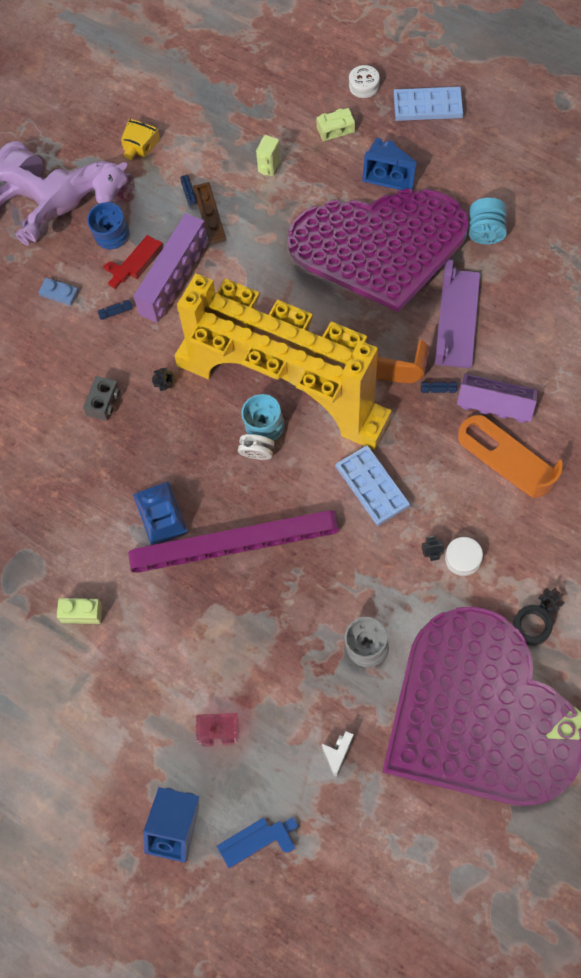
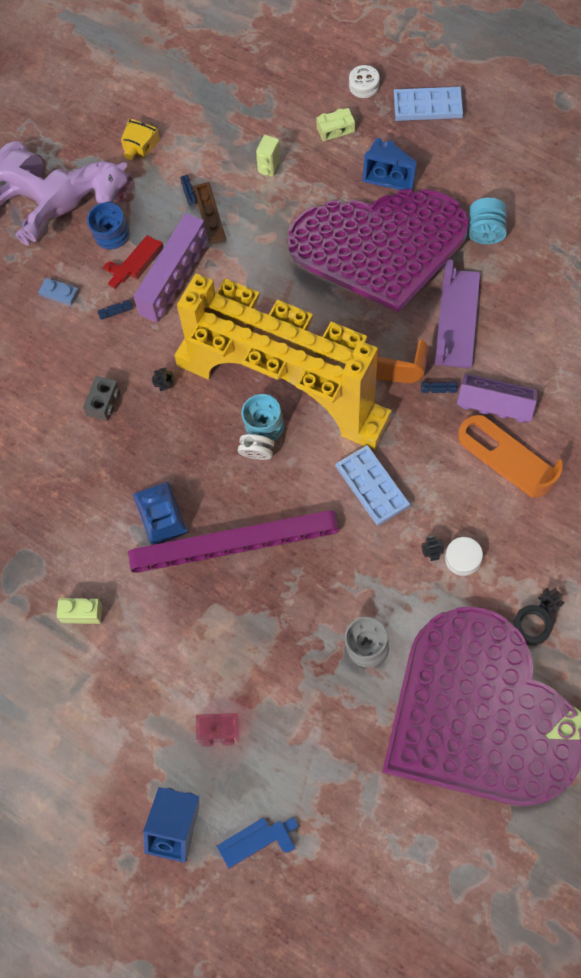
(336, 757): white slope -> none

